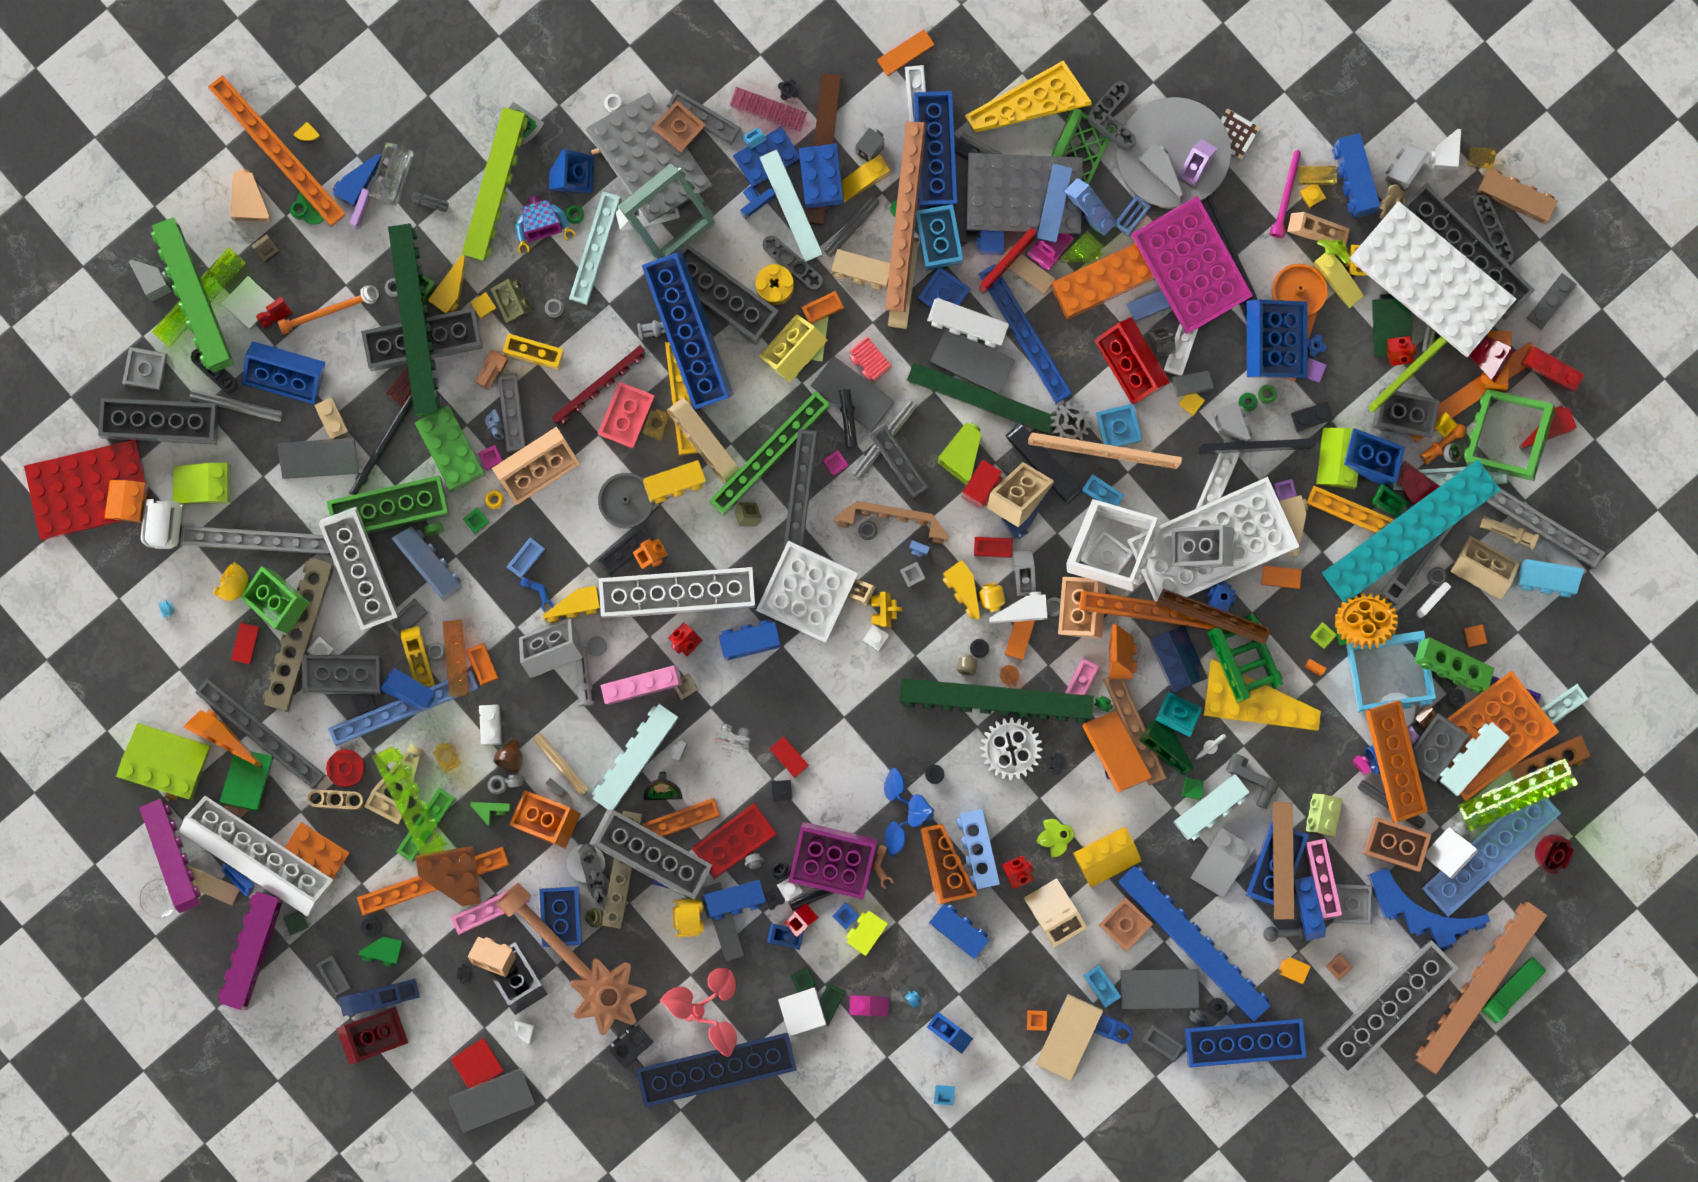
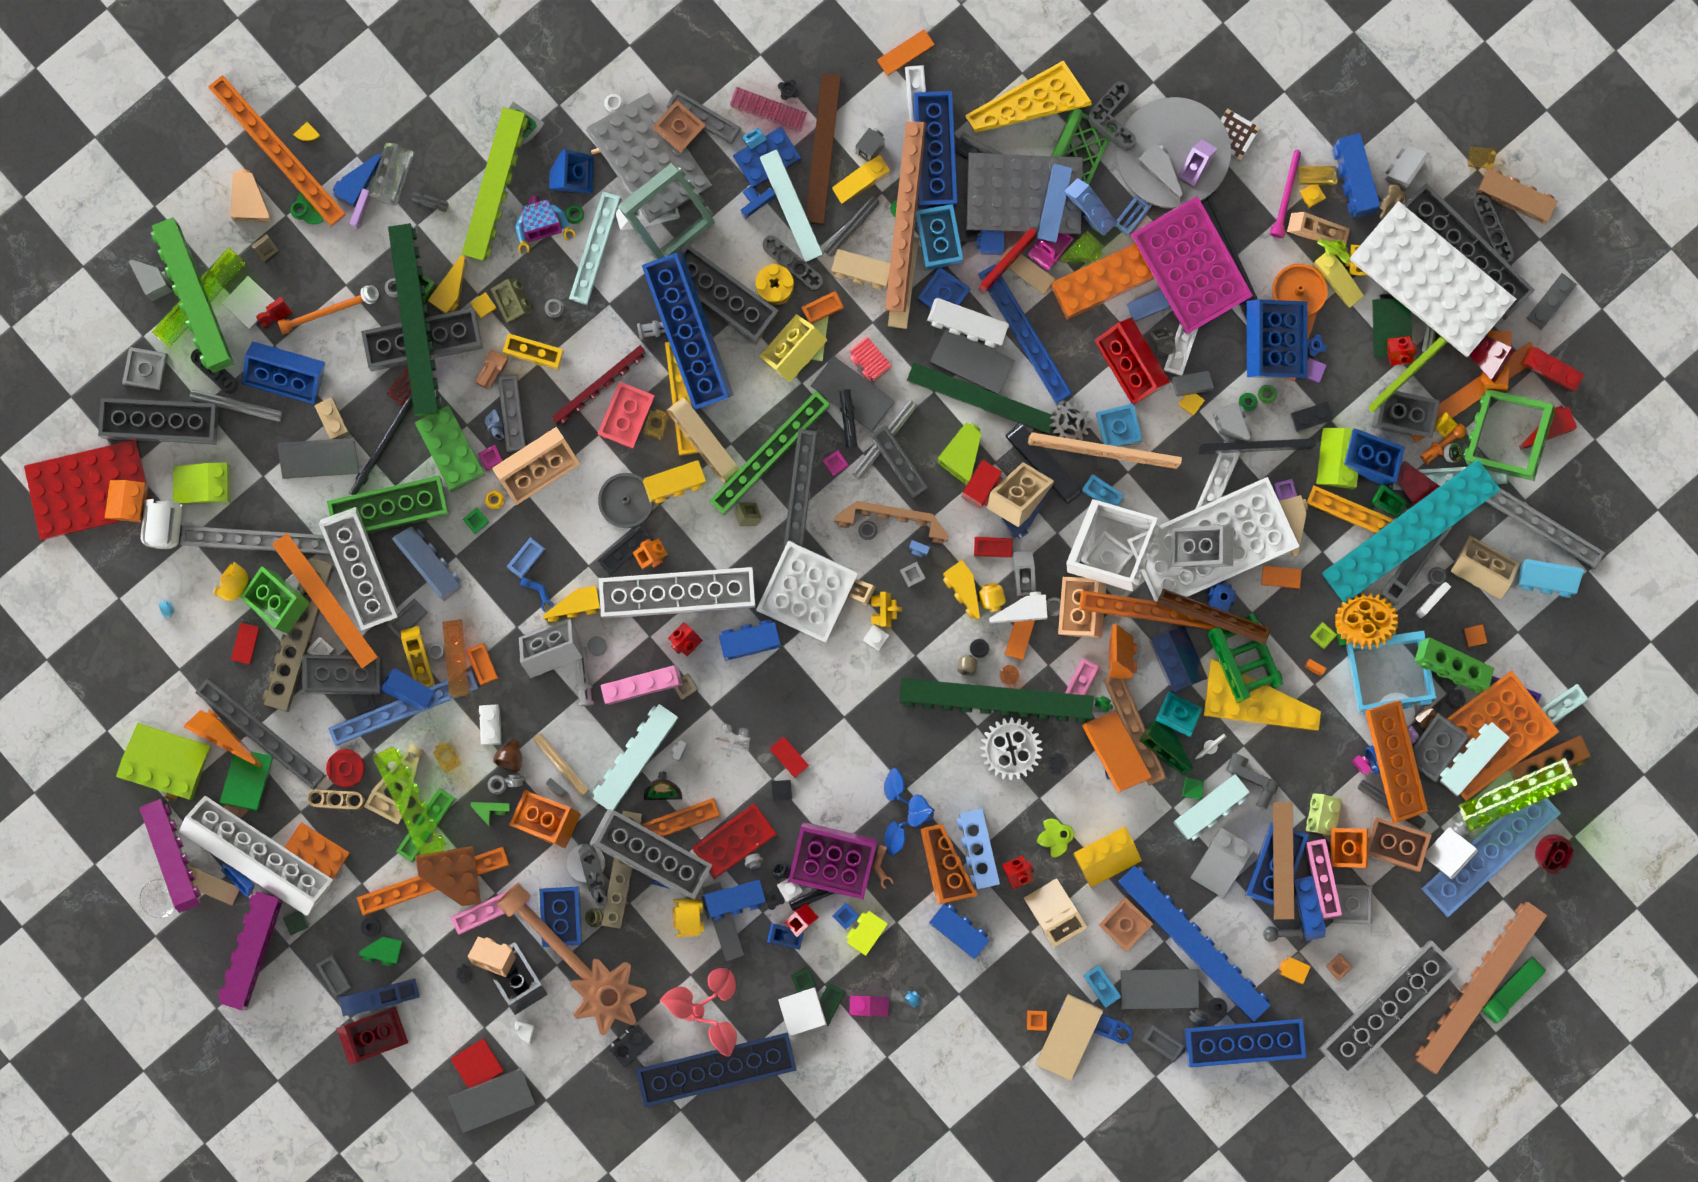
(324, 600): none -> orange tile
(433, 529): bright green tile -> none
(821, 176): blue brick -> none
(934, 774): black plate -> none
(944, 1095): dark azure plate -> none
(950, 1032): blue slope -> none
(1349, 847): none -> orange slope
(1442, 929): blue arch -> none
(1447, 152): white slope -> none
(1518, 535): tan pin -> none

